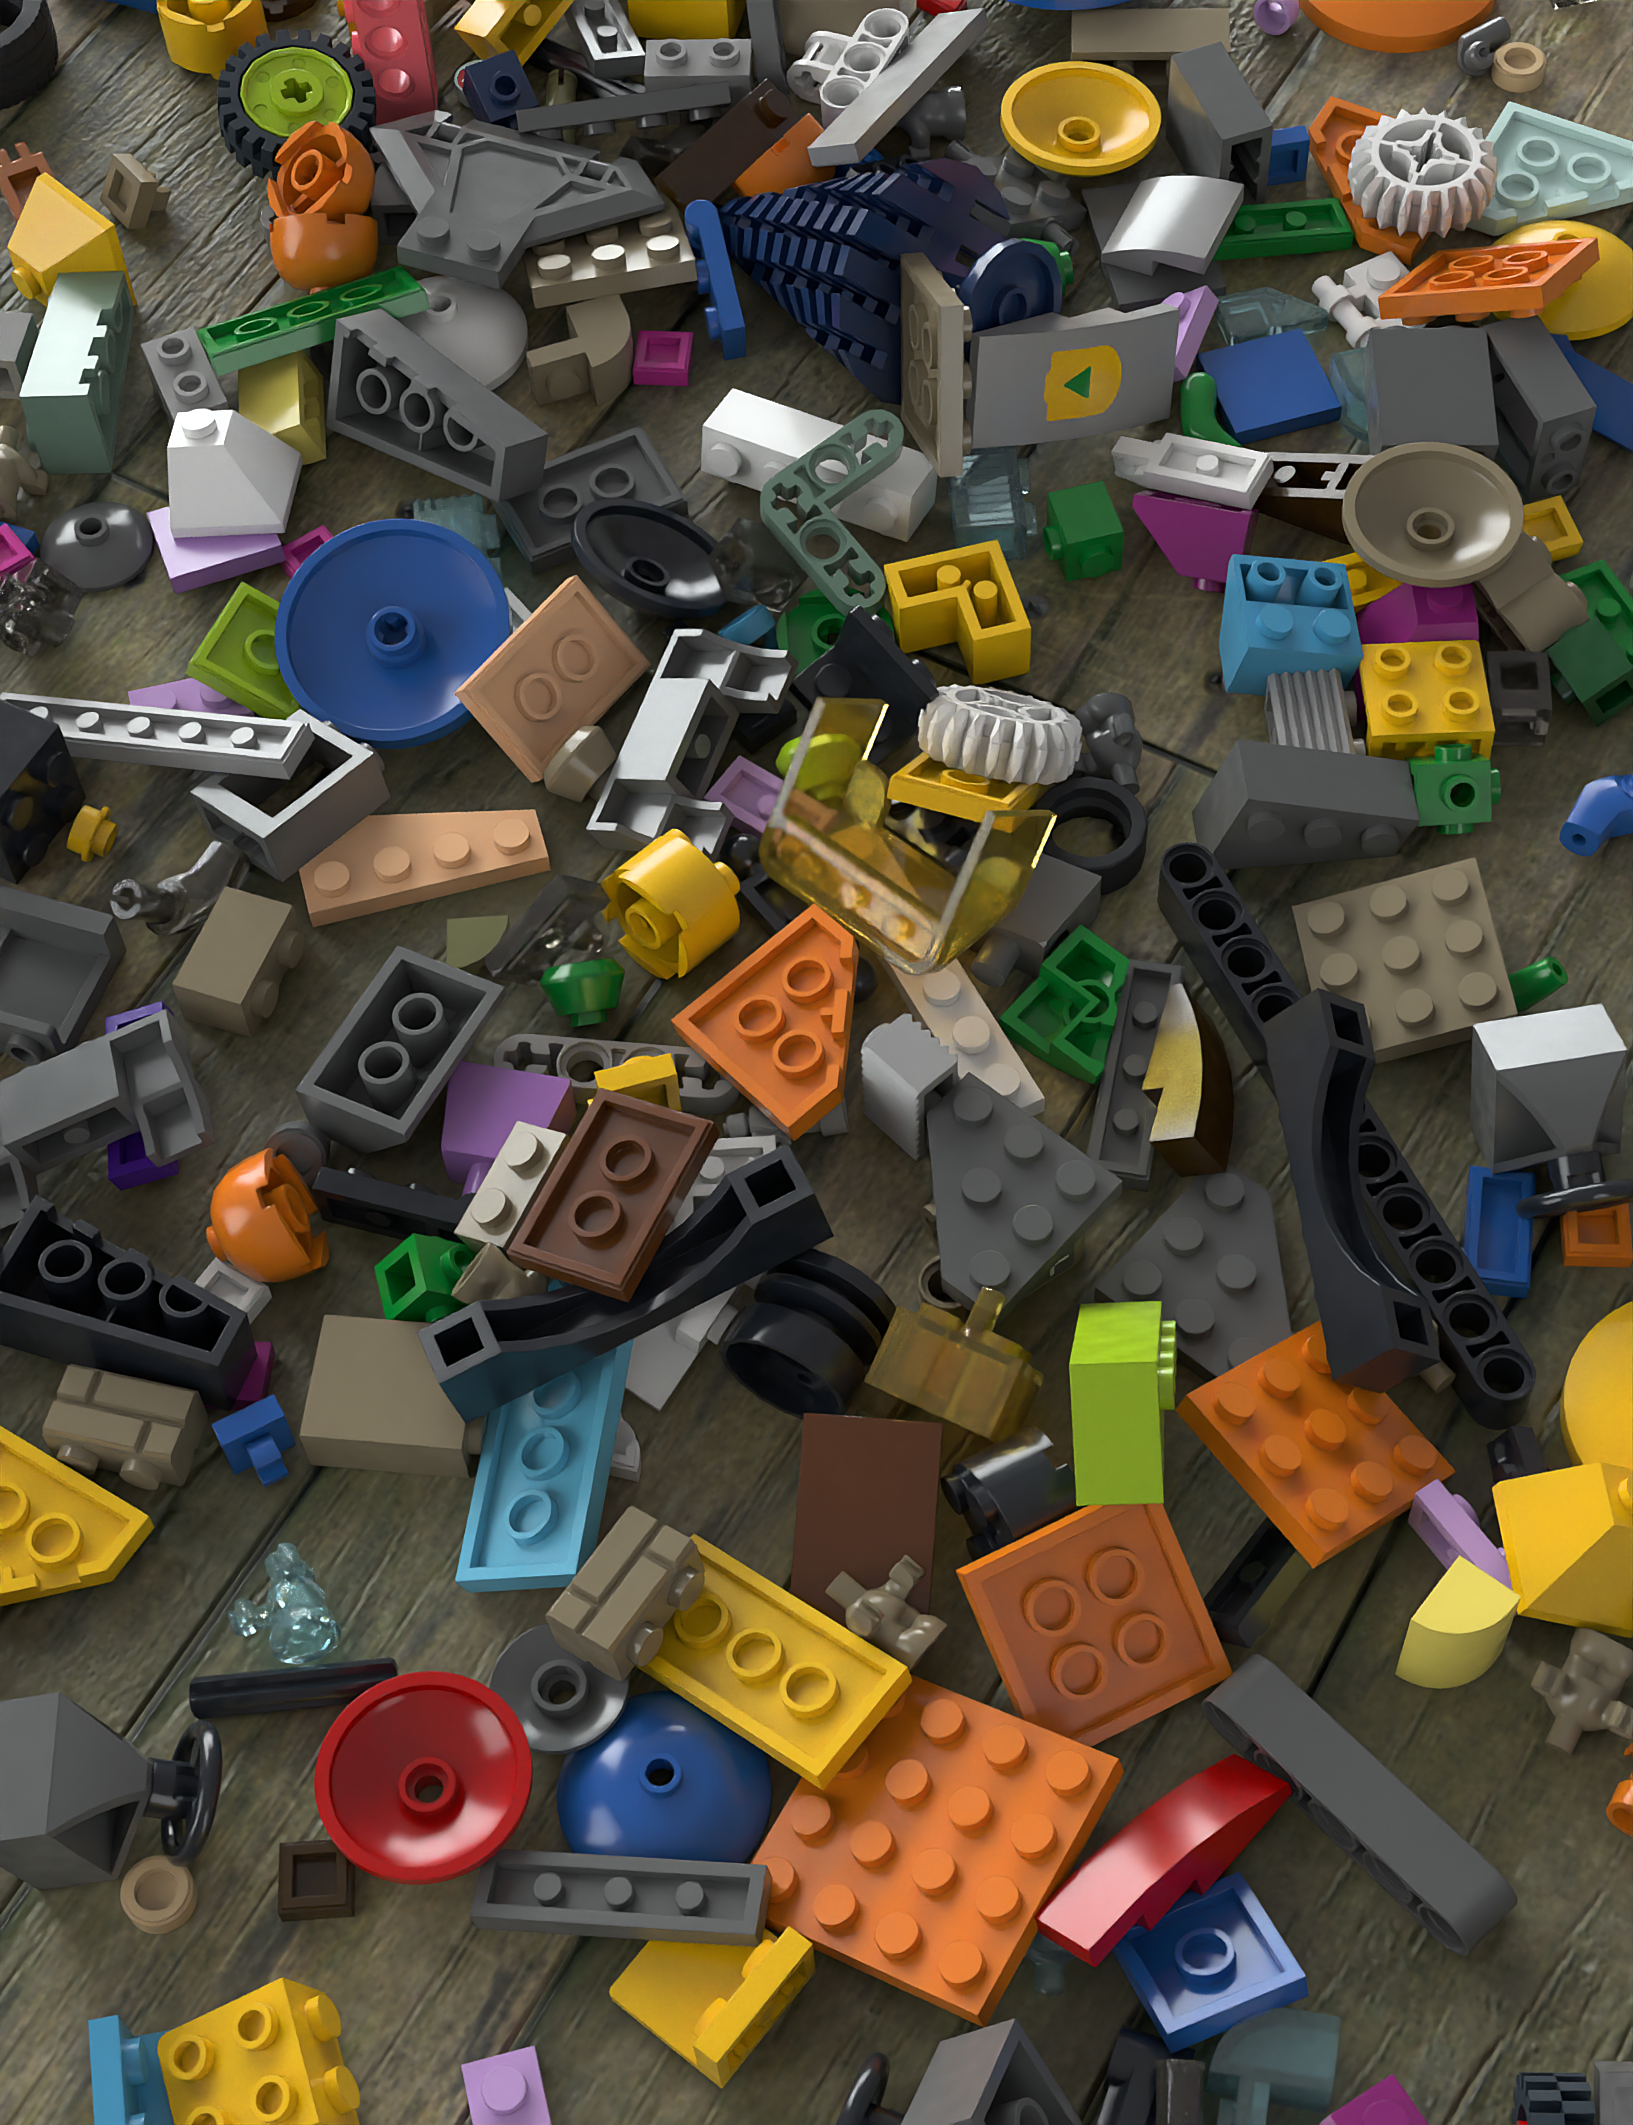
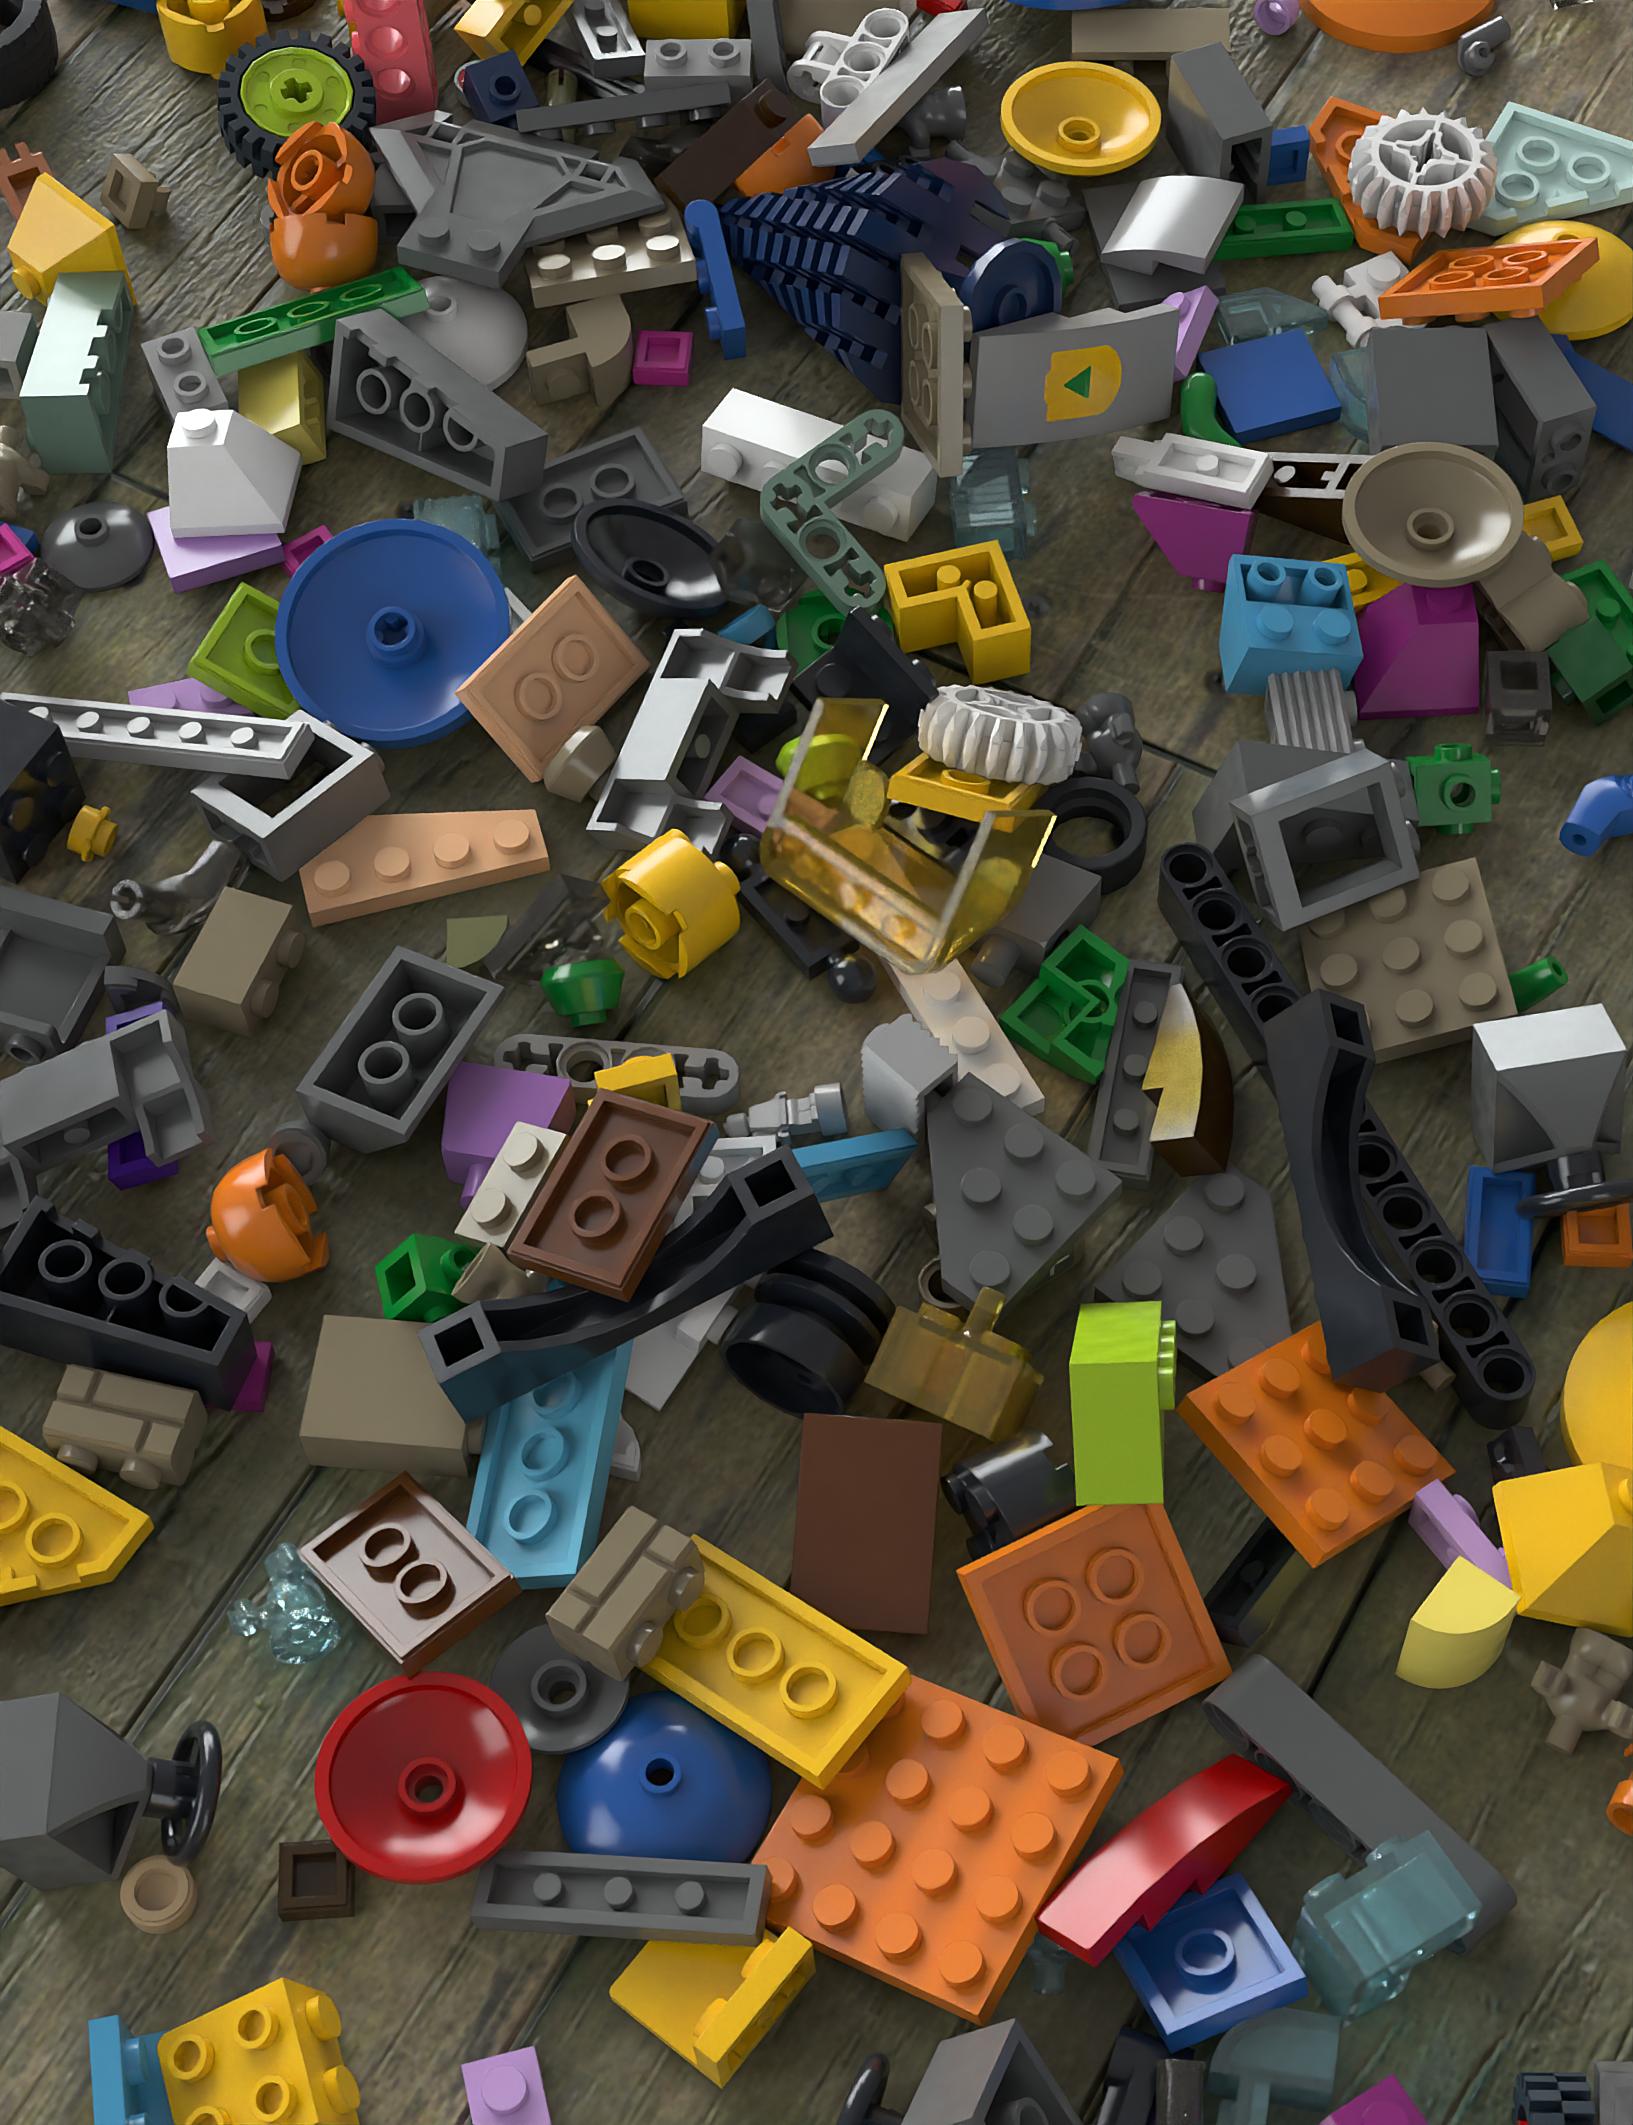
(136, 987): none -> dark grey tile
(256, 1439): blue tile -> none
(286, 1687): black axle -> none
(385, 1208): black plate -> none
(409, 1573): none -> tile
(783, 1022): orange plate -> none
(855, 1163): none -> dark azure tile
(885, 1617): dark tan piece -> none
(1083, 531): green brick -> none
(1266, 855): none -> dark grey window
(1371, 1929): none -> clear light blue brick
(1425, 698): yellow bracket -> none
(1518, 67): tan tile -> none

